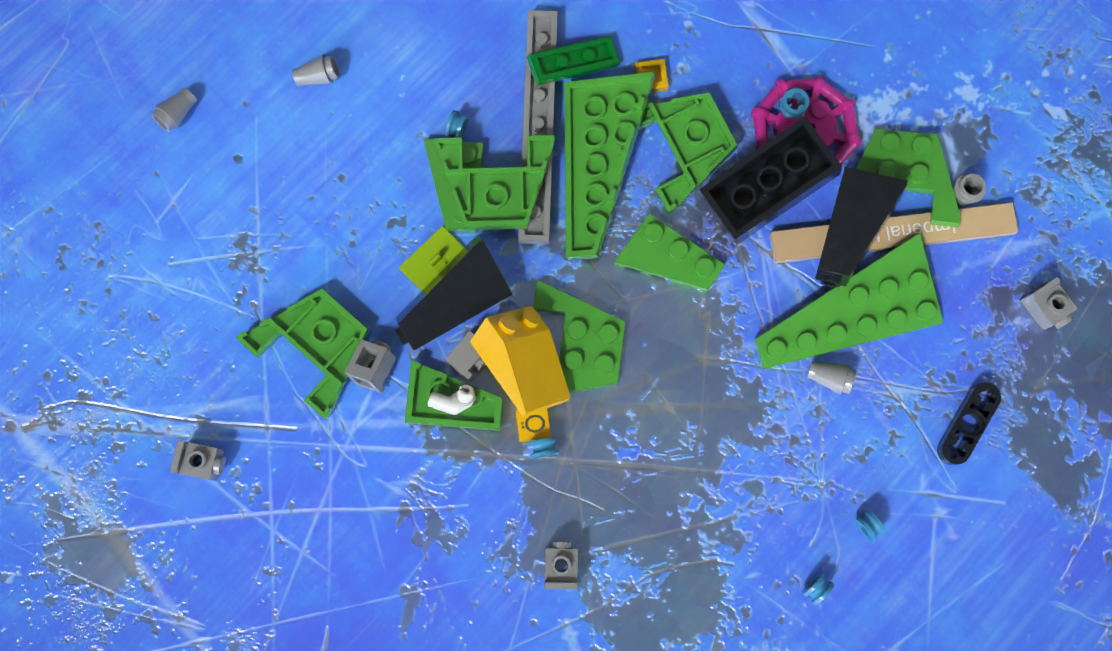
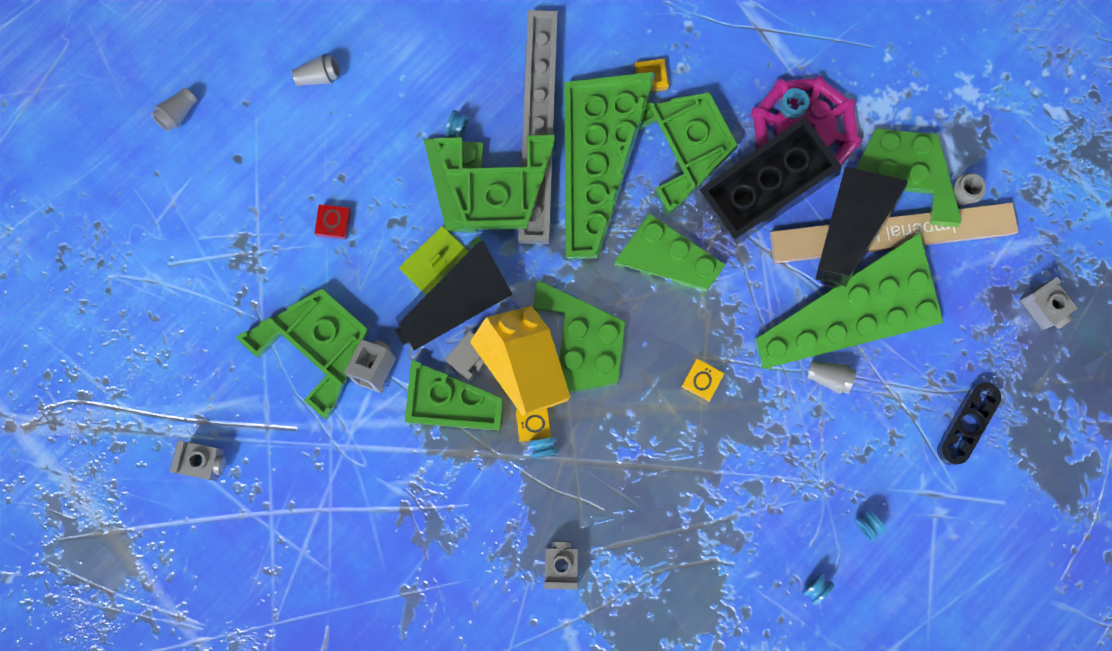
(332, 221): none -> red tile
(454, 403): white arm -> none
(573, 60): green tile -> none
(702, 380): none -> yellow tile

